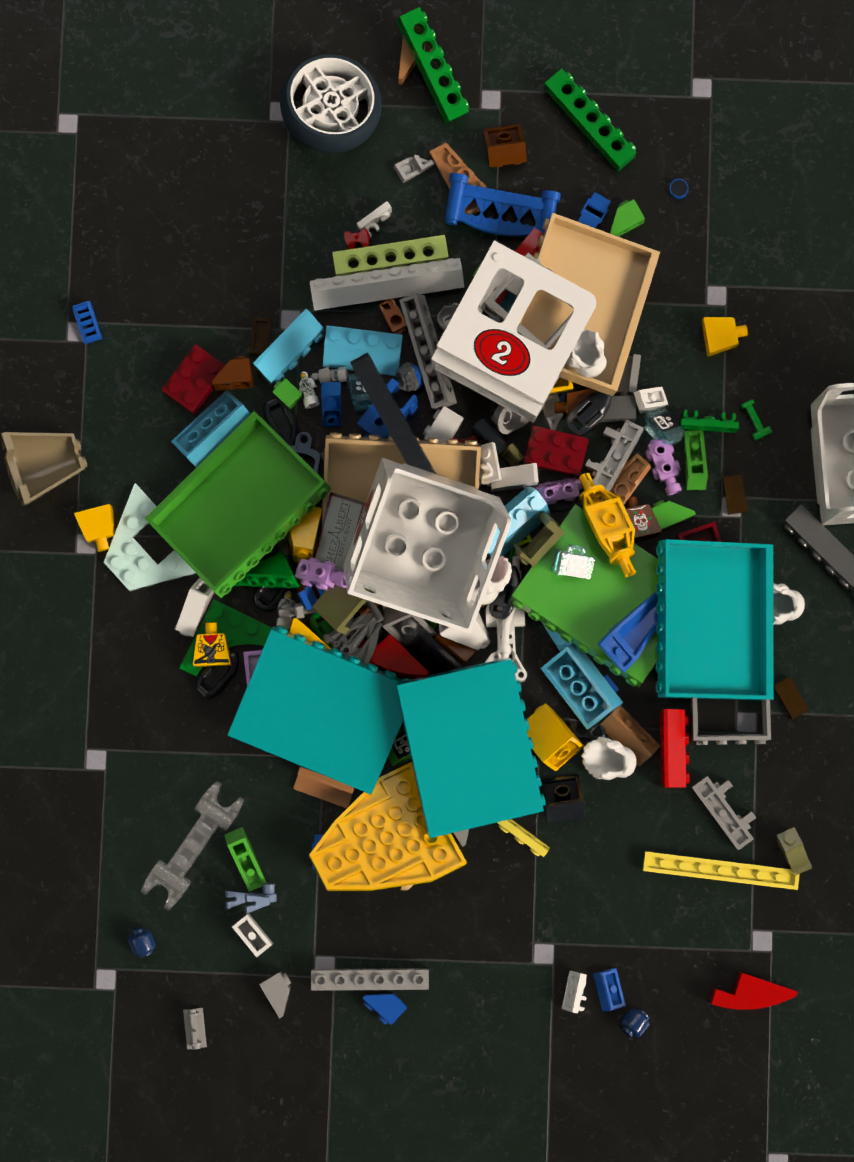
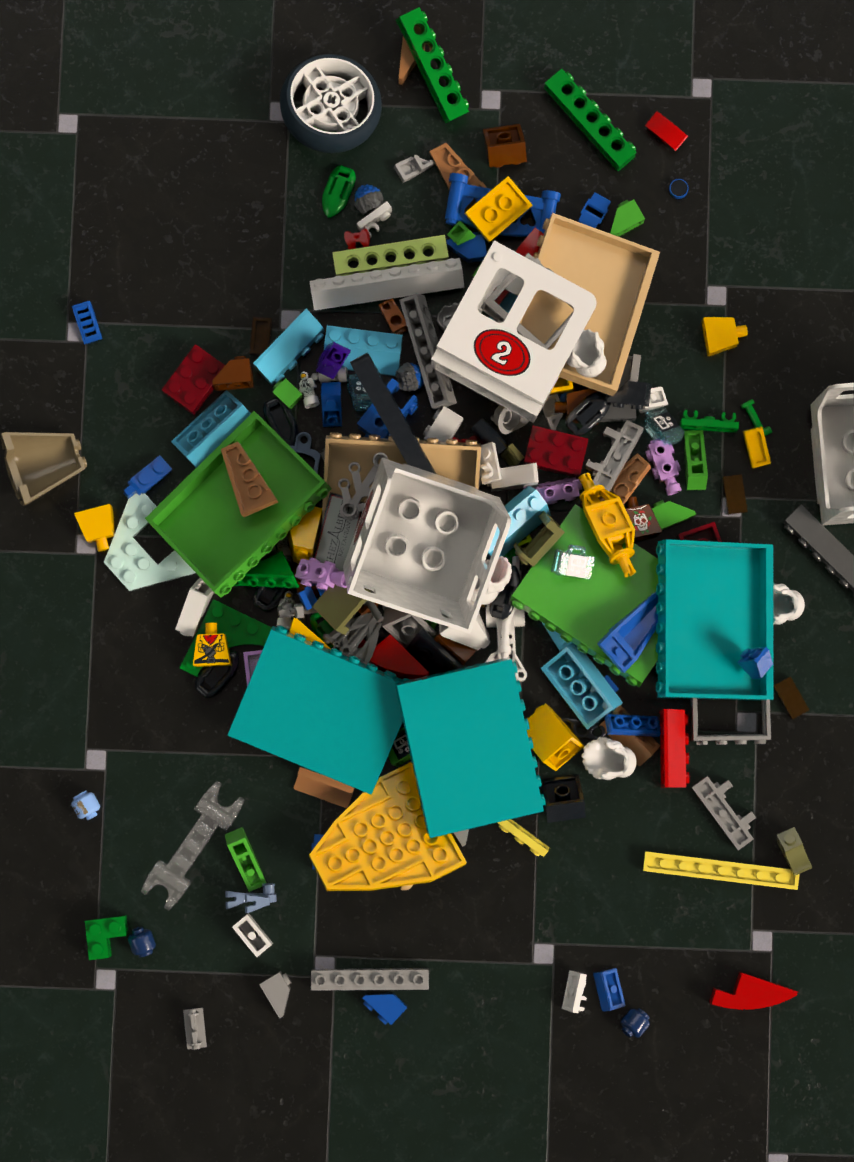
(85, 805): none -> light blue head
(99, 934): none -> green brick
(147, 477): none -> blue hinge
(248, 484): none -> medium nougat wing
(332, 359): none -> dark purple slope
(338, 190): none -> green piece
(362, 489): none -> light grey plant
(367, 198): none -> dark grey piece
(460, 233): none -> bright green slope
(470, 251): none -> blue slope
(498, 209): none -> yellow plate
(632, 393): none -> black slope
(632, 725): none -> blue tile
(666, 131): none -> red slope
(756, 447): none -> yellow tile
(756, 661): none -> blue slope

